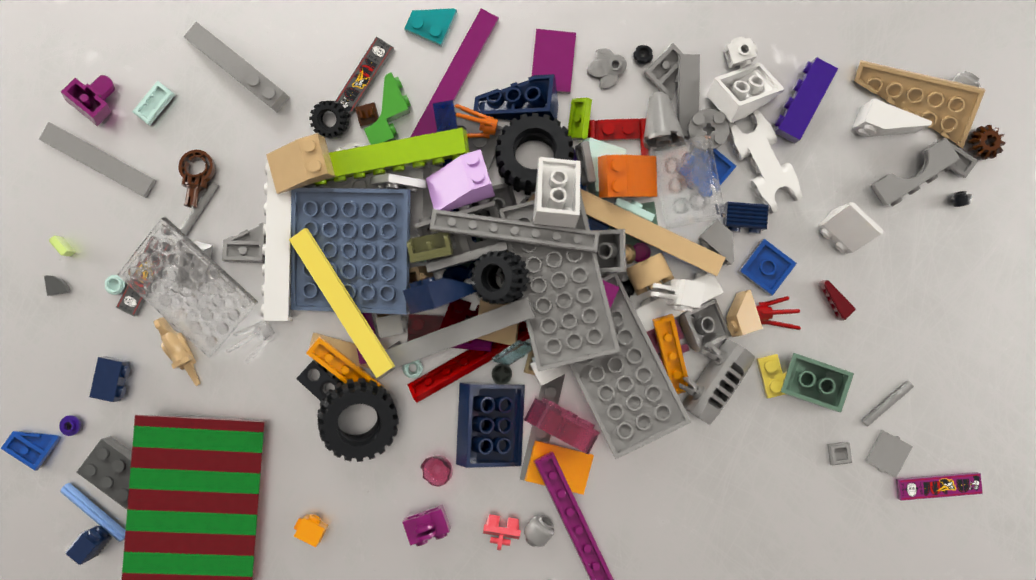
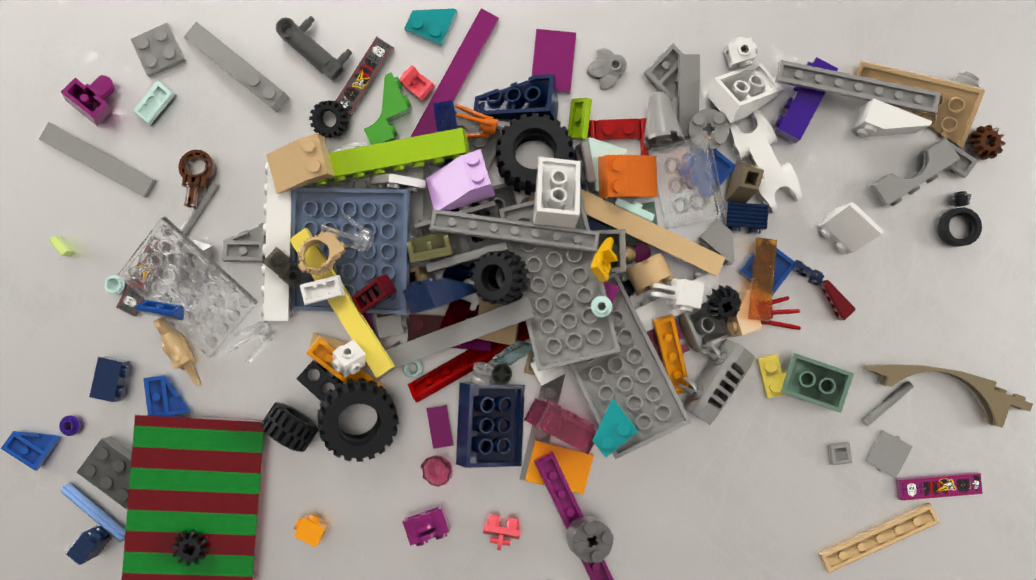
(55, 286): dark grey tile -> none
(158, 49): none -> light grey plate
(161, 309): none -> blue slope
(163, 398): none -> blue wing
(190, 555): none -> black gear
(285, 267): none -> clear smoke slope
(289, 427): none -> black tyre
(310, 49): none -> dark grey piece
(322, 289): none -> white plate
(335, 247): none -> tan piece
(348, 358): none -> white brick
(363, 239): none -> clear plant
(367, 114): reddish brown tile -> none
(384, 287): none -> dark red slope
(416, 83): none -> coral bracket
(440, 426): none -> magenta tile
(481, 374): none -> light grey wheel
(539, 531): light grey head -> none
(599, 545): none -> flat silver brick
(602, 261): none -> yellow slope
(606, 311): none -> light aqua plate
(613, 430): none -> teal wing
(648, 54): black plate -> none
(723, 302): none -> black gear
(744, 182): none -> dark tan slope
(762, 279): none -> clear orange tile
(815, 276): none -> dark blue piece
(857, 87): none -> light grey plate
(879, 537): none -> tan tile
(975, 227): none -> black tyre
(993, 399): none -> dark tan slope

